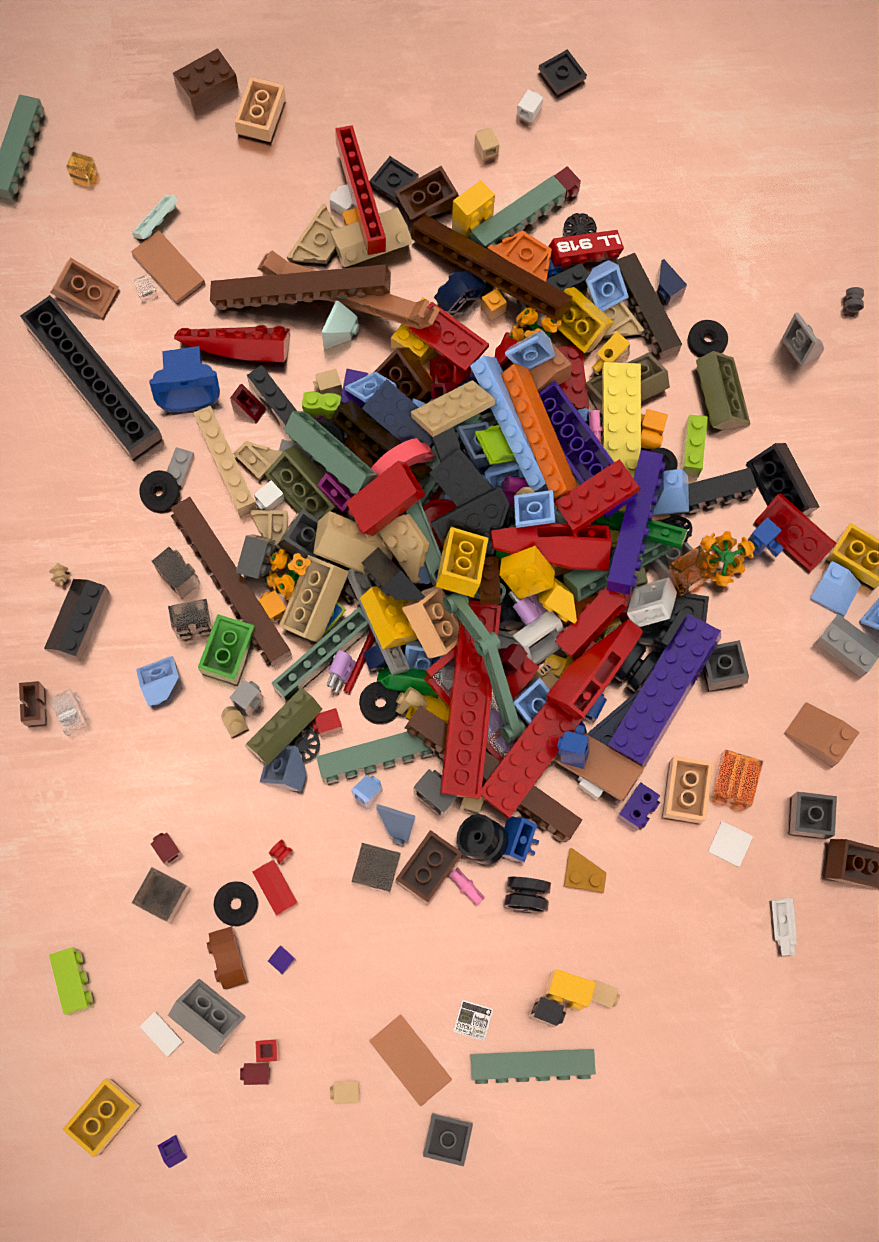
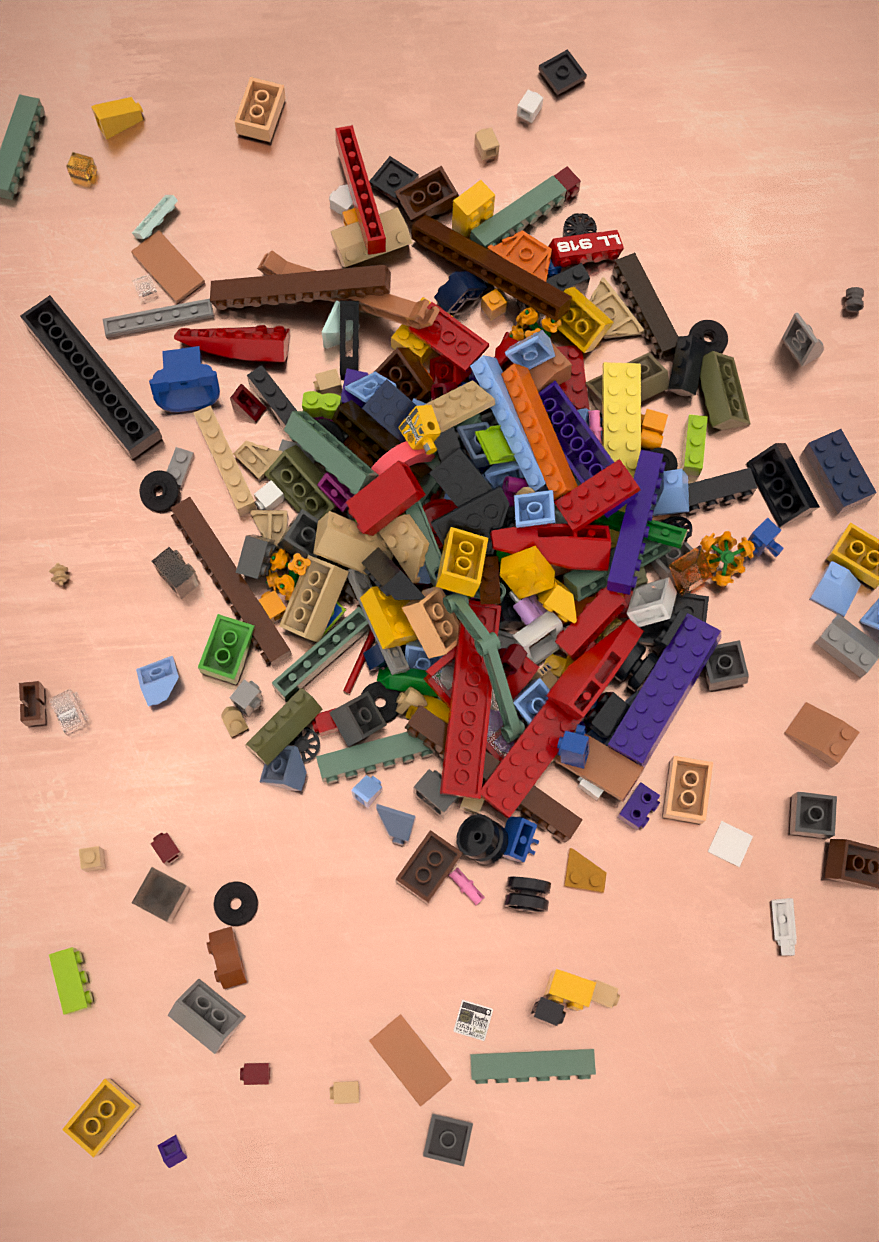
(77, 619): black slope -> none
(84, 288): nougat slope -> none
(91, 858): none -> tan brick
(117, 116): none -> yellow slope
(158, 318): none -> light grey tile
(161, 1034): white tile -> none
(191, 618): clear smoke brick -> none
(205, 79): reddish brown brick -> none
(267, 1050): red brick -> none
(275, 887): red piece -> none
(280, 851): red wheel -> none
(281, 959): dark purple slope -> none
(316, 241): tan wing -> none
(340, 670): lavender piece -> none
(349, 311): none -> black container
(358, 718): none -> dark grey brick
(376, 868): clear smoke brick -> none
(421, 429): none -> yellow torso
(606, 285): light blue slope -> none
(606, 714): none -> black brick
(613, 351): yellow torso -> none
(669, 283): dark blue slope -> none
(687, 365): none -> black brick
(736, 779): clear orange brick -> none
(798, 533): red plate -> none
(839, 471): none -> dark blue brick

